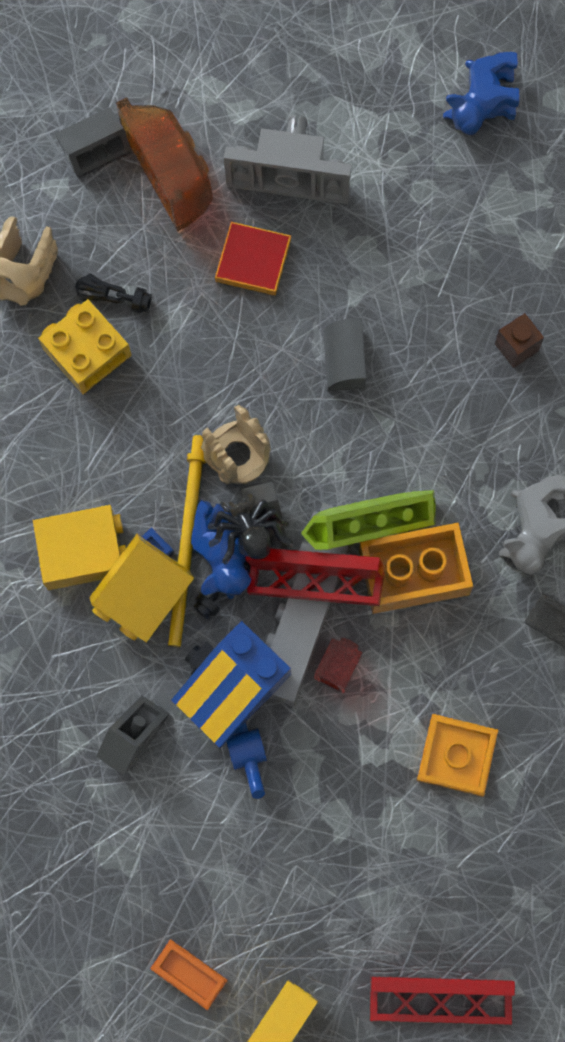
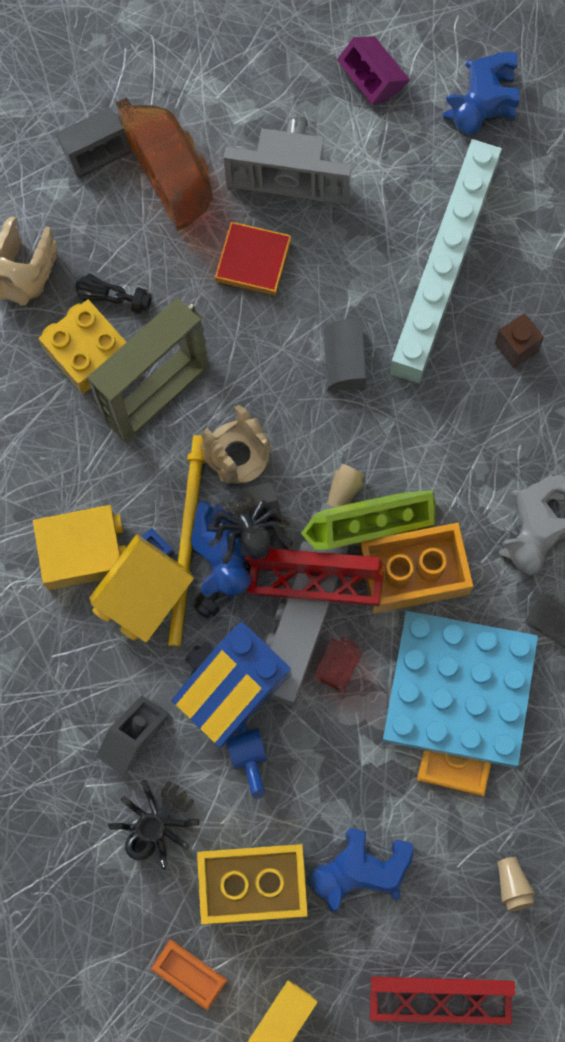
(152, 826): none -> animal
(173, 325): none -> olive window
(252, 884): none -> yellow brick
(345, 486): none -> tan cone
(359, 869): none -> blue animal
(372, 69): none -> magenta brick
(445, 262): none -> light aqua brick
(461, 689): none -> medium azure plate
(514, 885): none -> tan cone

